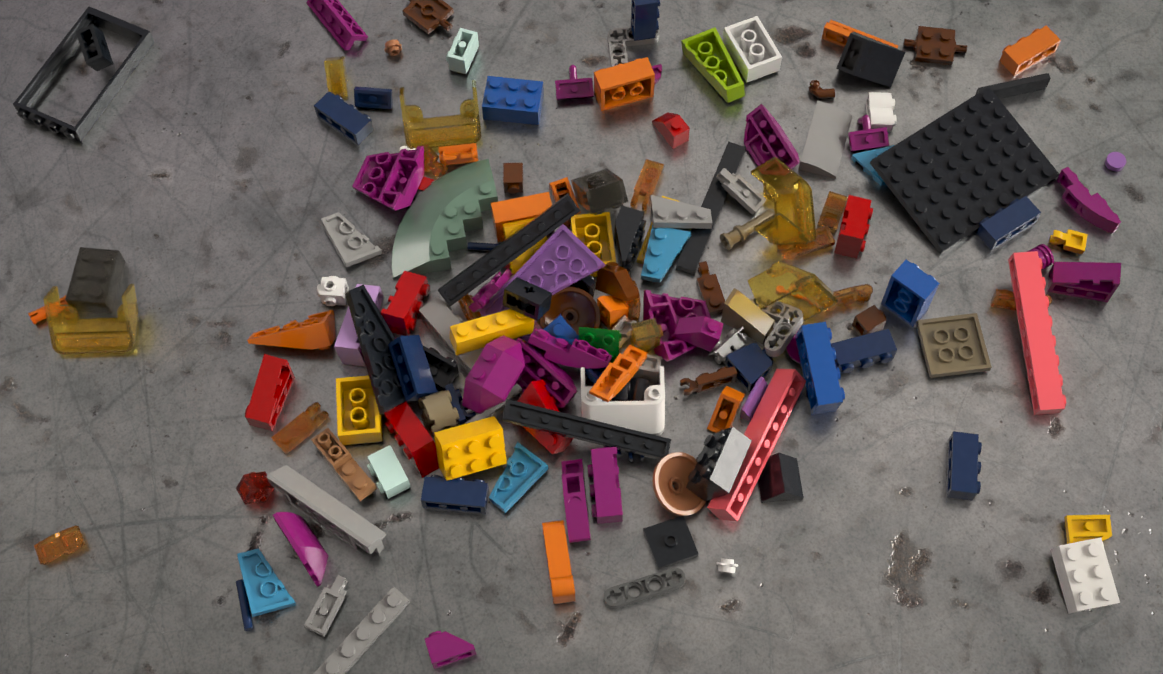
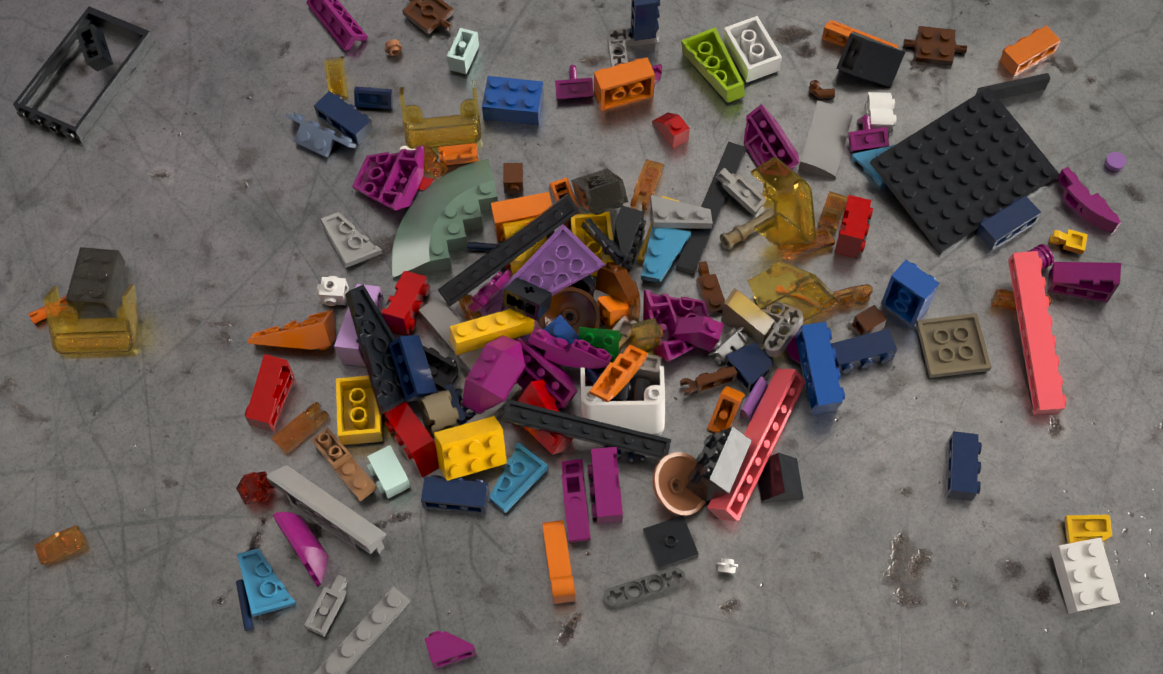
(317, 138): none -> sand blue bracket
(608, 246): none -> black pin

